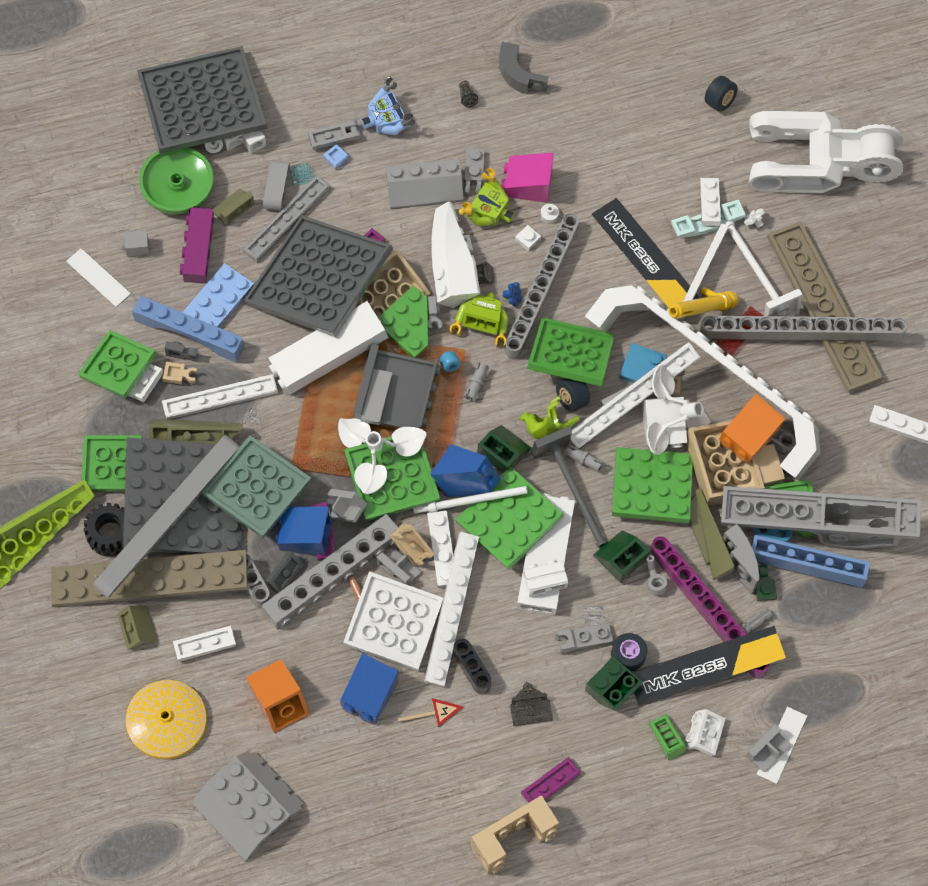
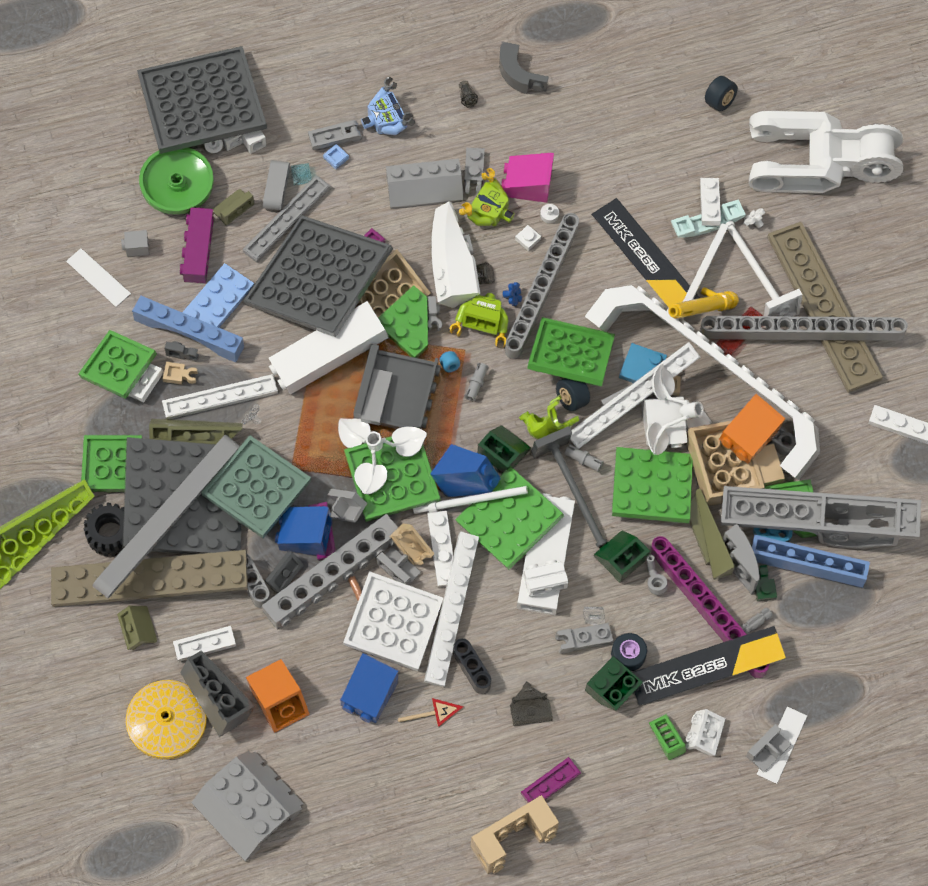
(216, 694): none -> dark grey wedge

